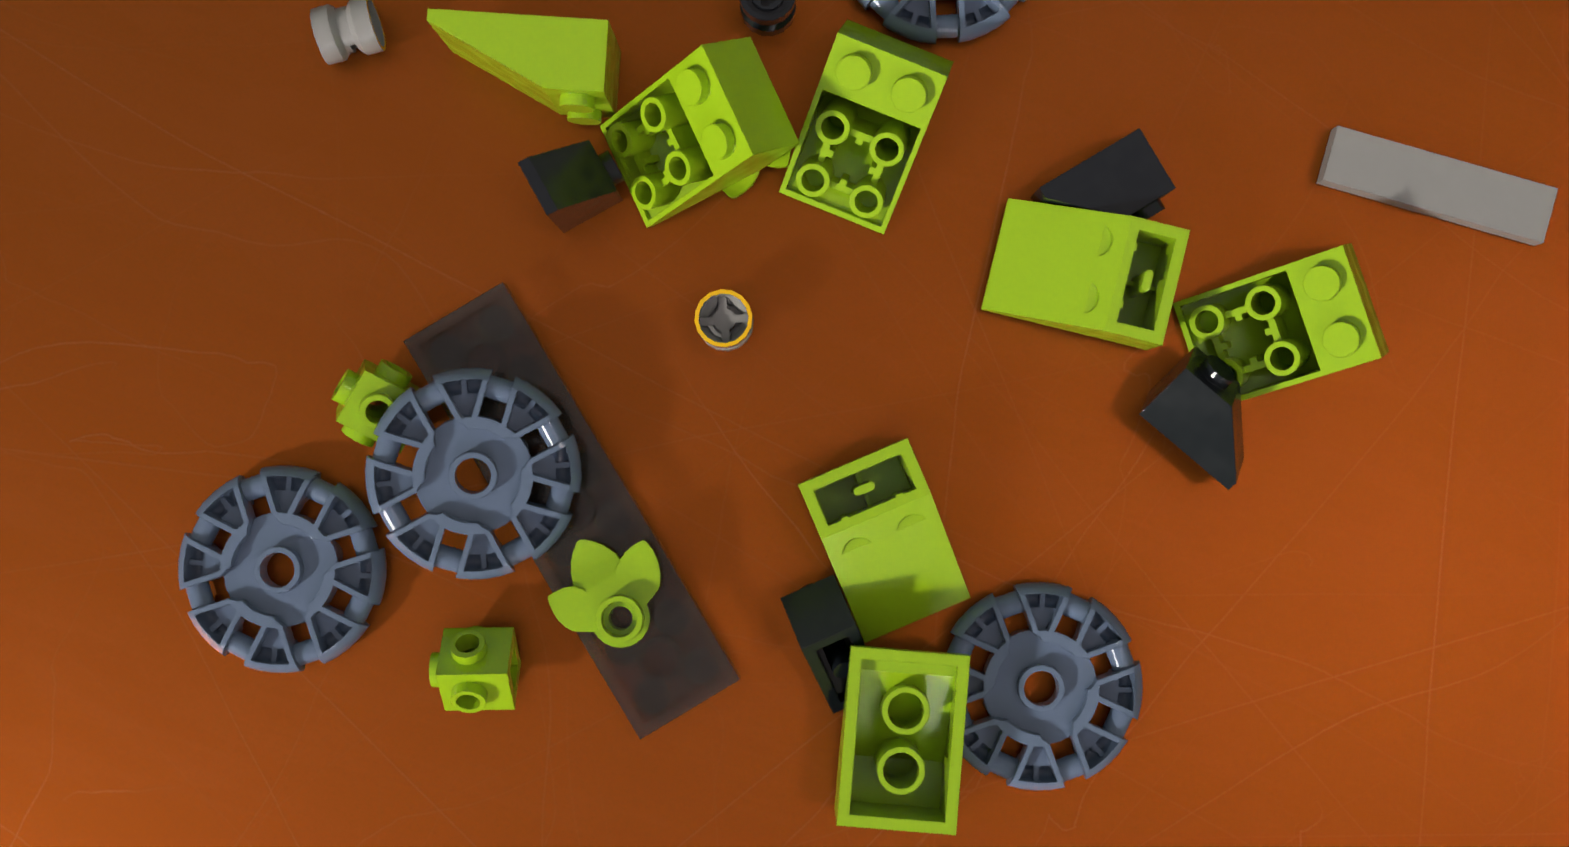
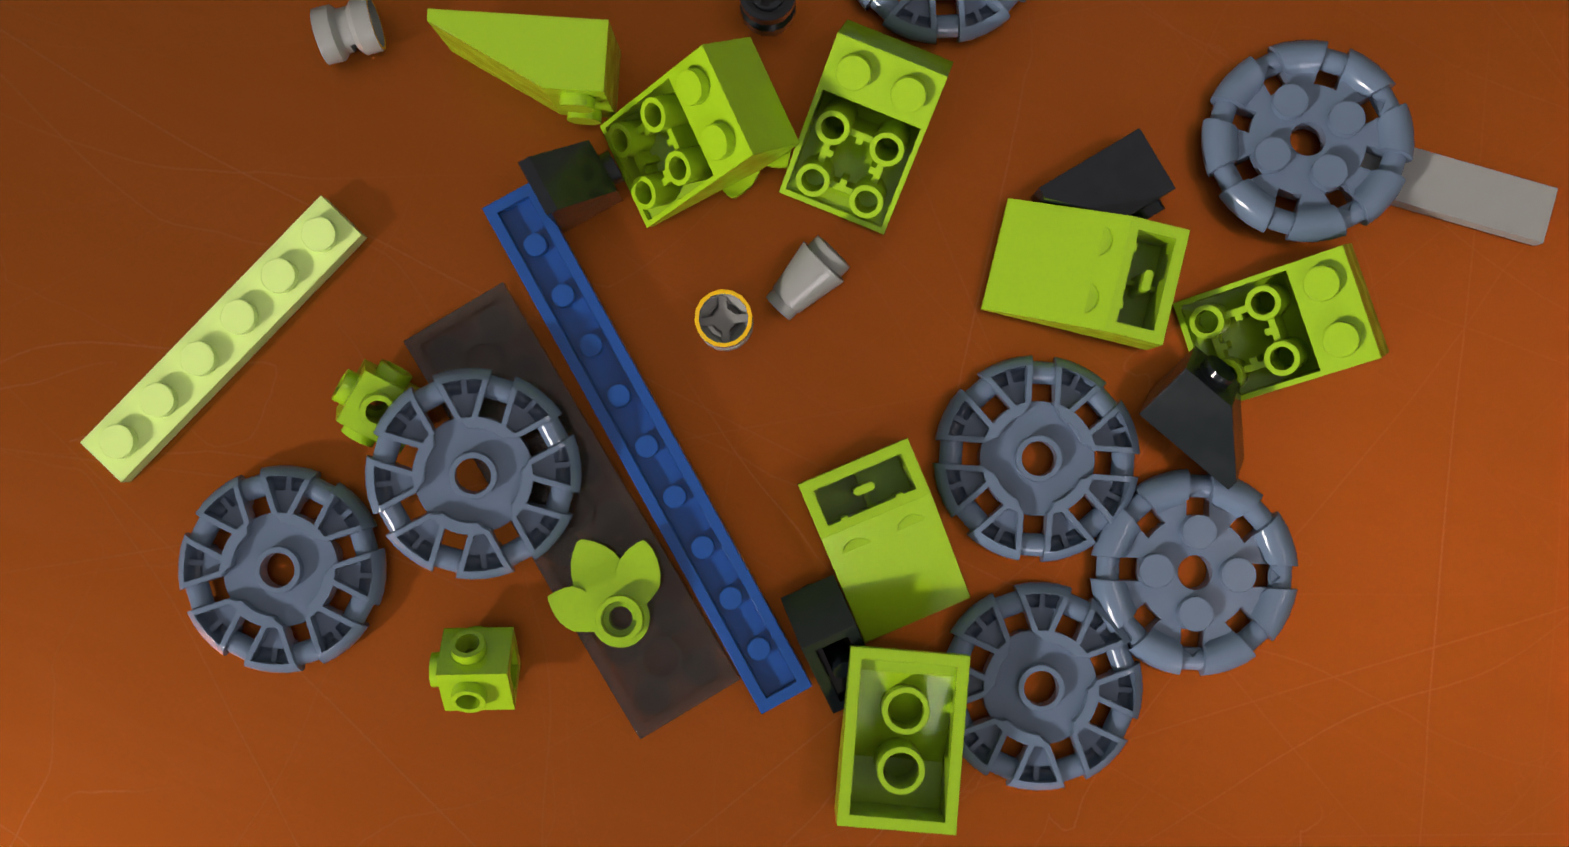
(223, 340): none -> yellowish green plate
(648, 449): none -> blue plate
(808, 277): none -> light grey cone
(1002, 450): none -> sand blue plate
(1227, 579): none -> sand blue plate
(1329, 114): none -> sand blue plate

